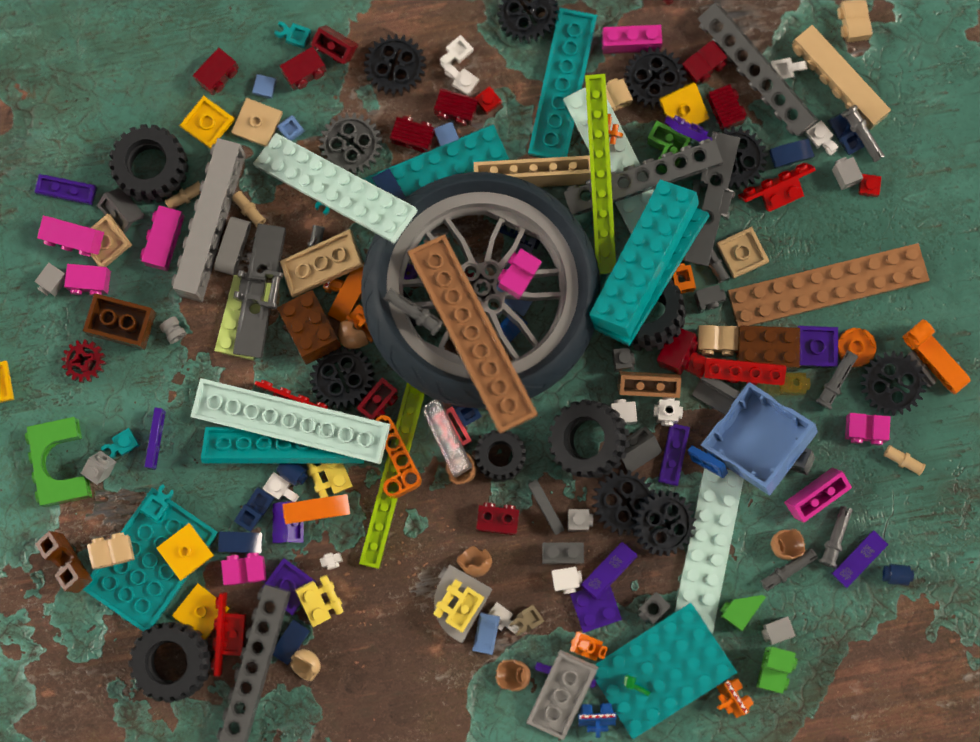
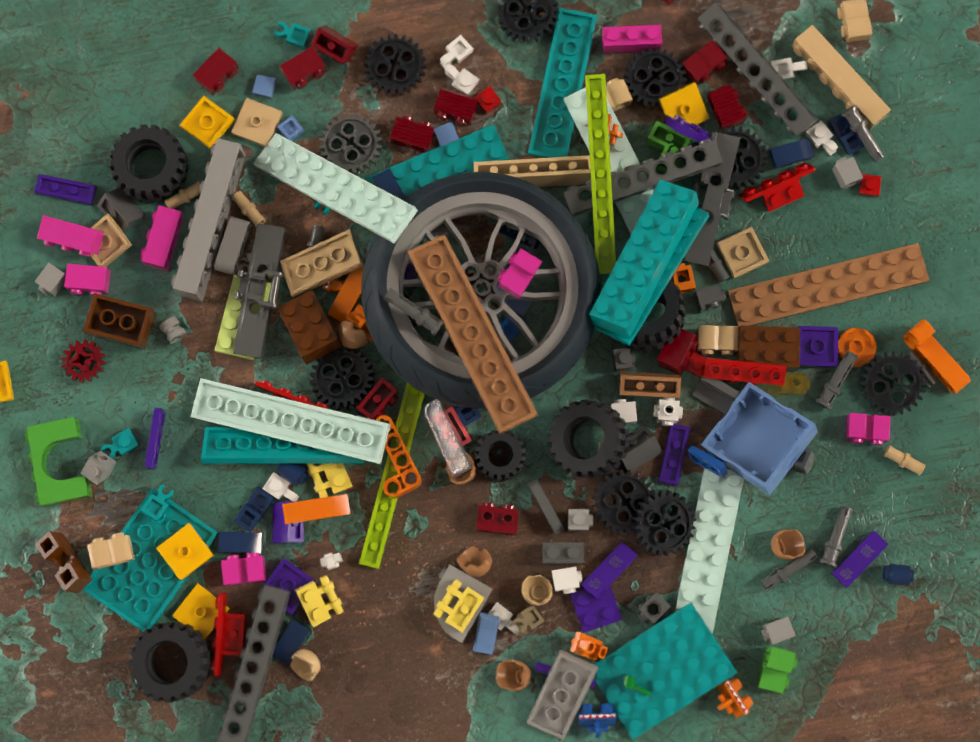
(536, 590): none -> tan hair
(740, 611): bright green slope -> none
(818, 494): dark pink brick -> none

